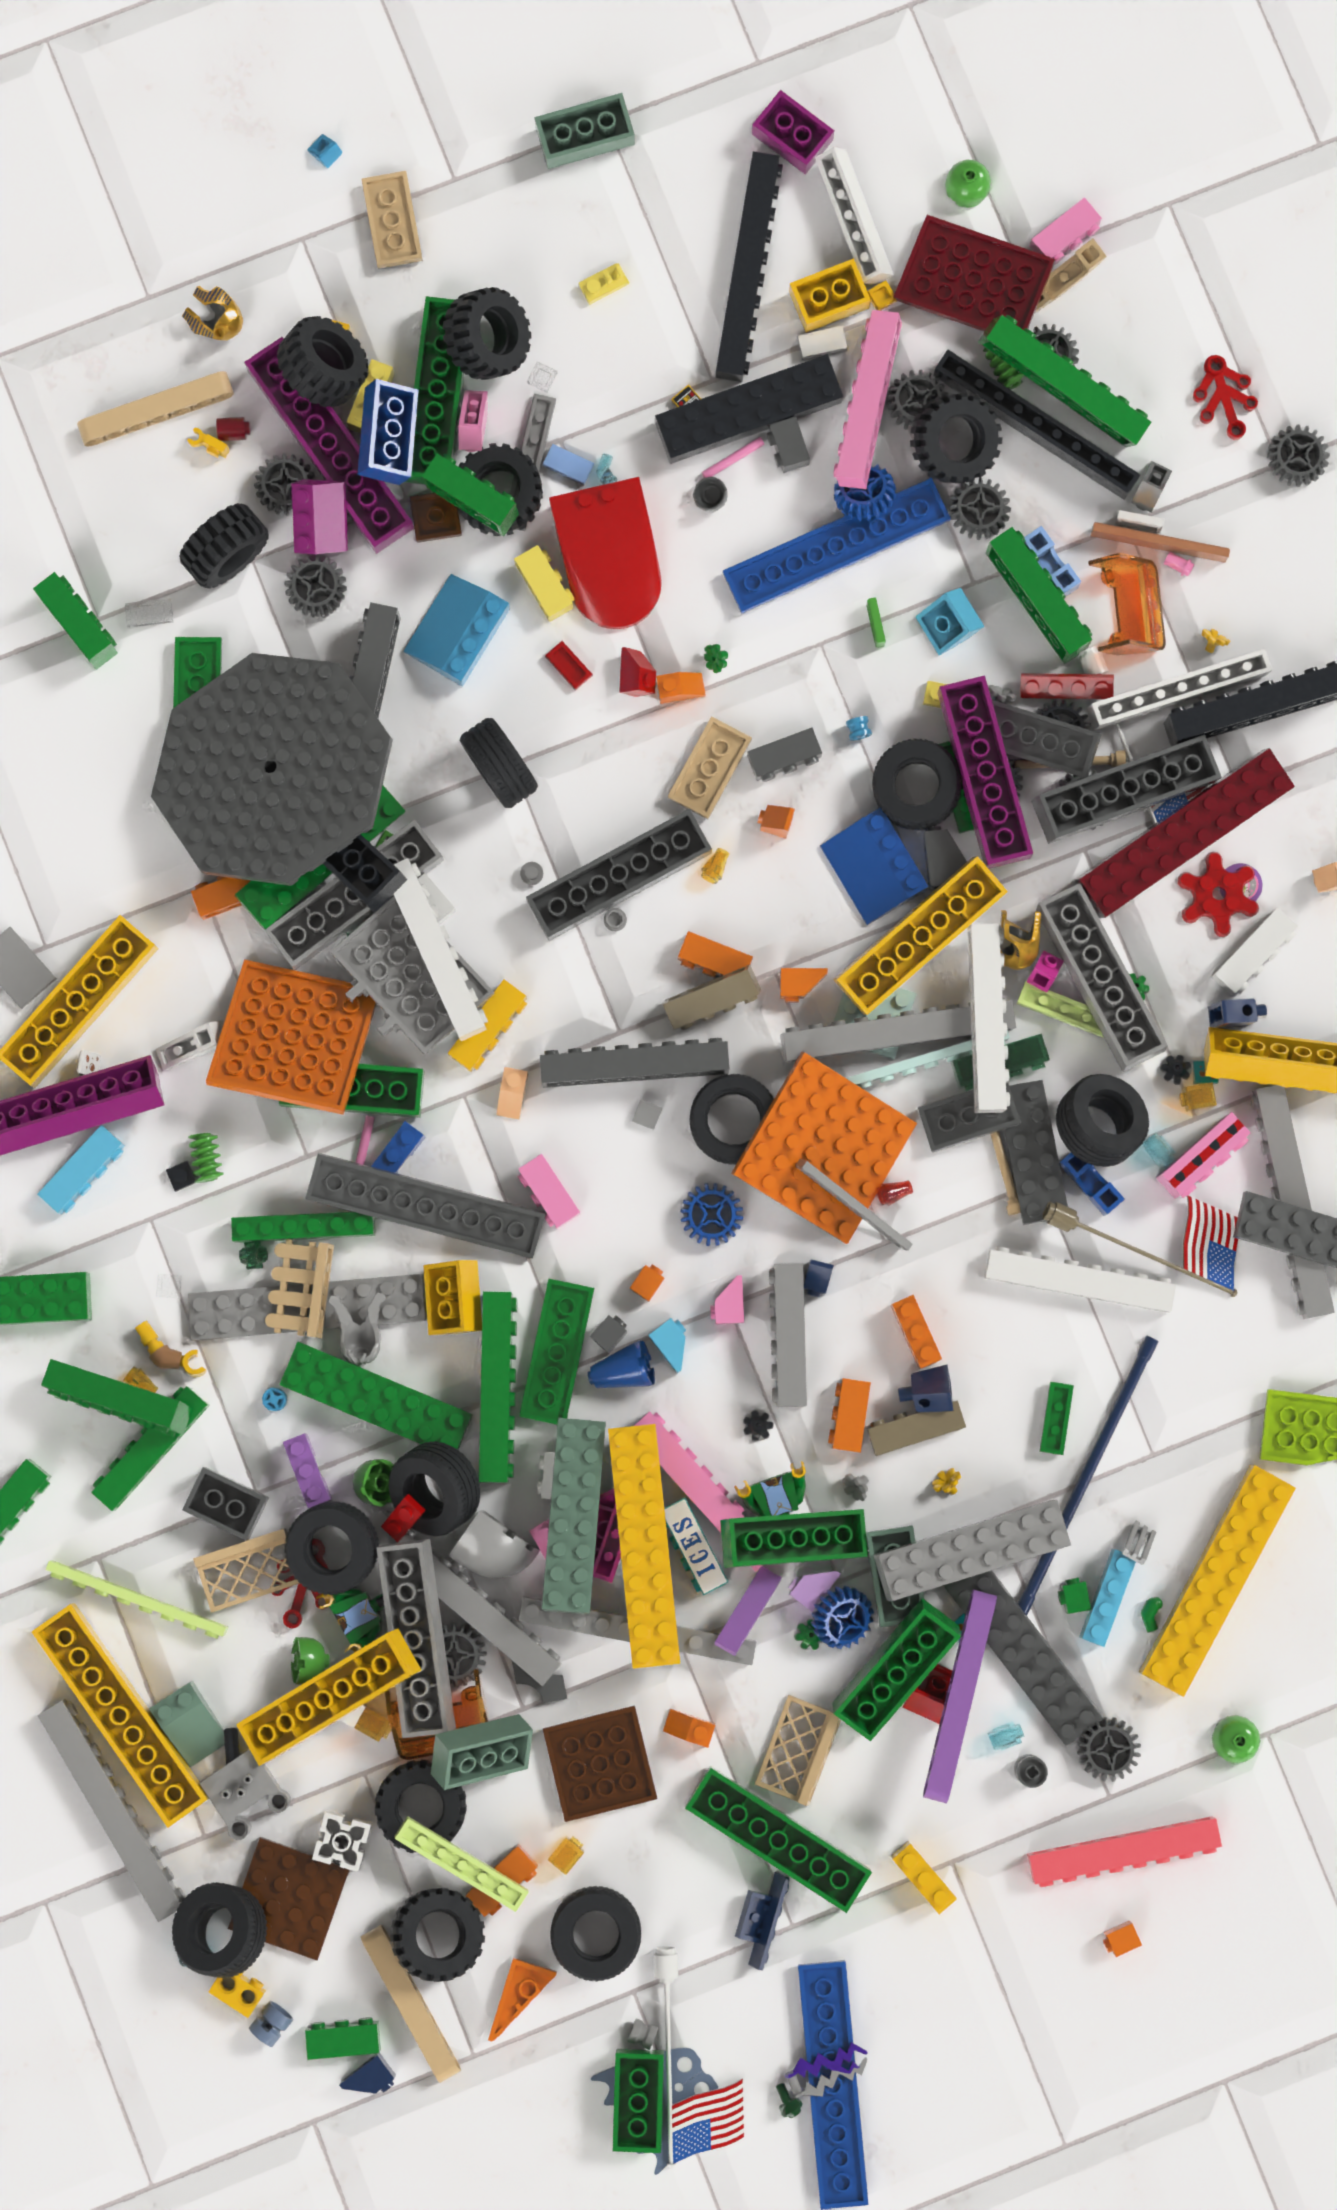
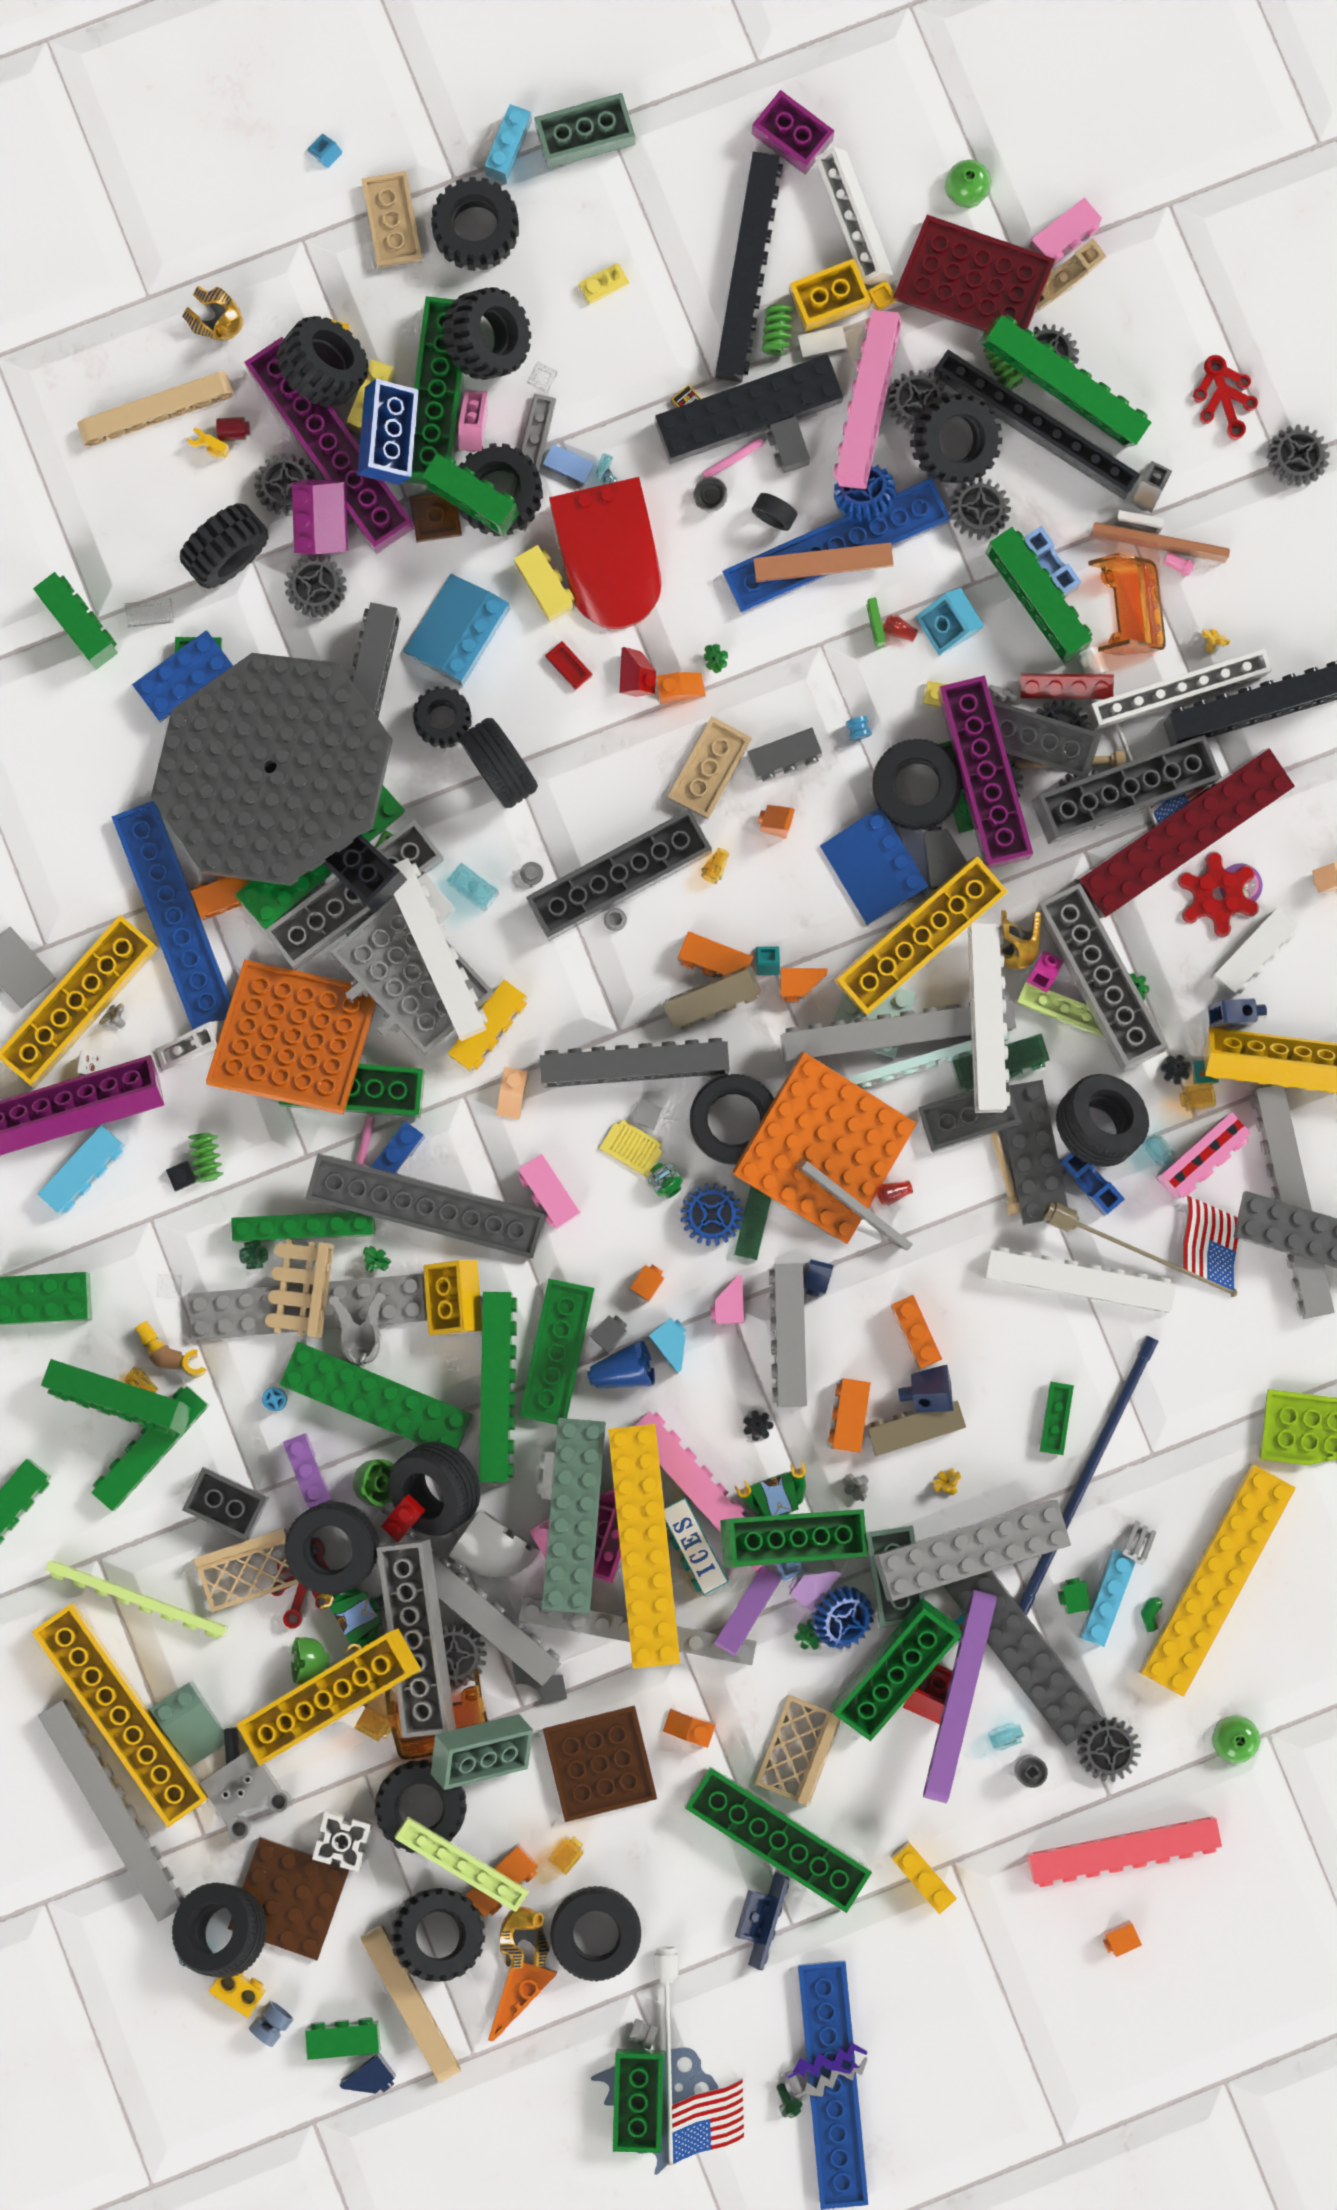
(113, 1017): none -> light grey plant
(173, 914): none -> blue plate
(182, 675): none -> blue plate
(375, 1259): none -> green plant
(438, 698): none -> black tyre
(469, 195): none -> black tyre
(473, 887): none -> clear light blue brick
(508, 143): none -> medium azure brick
(523, 1925): none -> pearl gold piece
(632, 1147): none -> light yellow window
(665, 1180): none -> head
(753, 1224): none -> clear green tile
(767, 960): none -> teal slope
(774, 511): none -> black tyre
(776, 328): none -> bright green piece
(790, 1570): none -> light blue tile
(823, 562): none -> nougat tile
(899, 628): none -> clear red cone

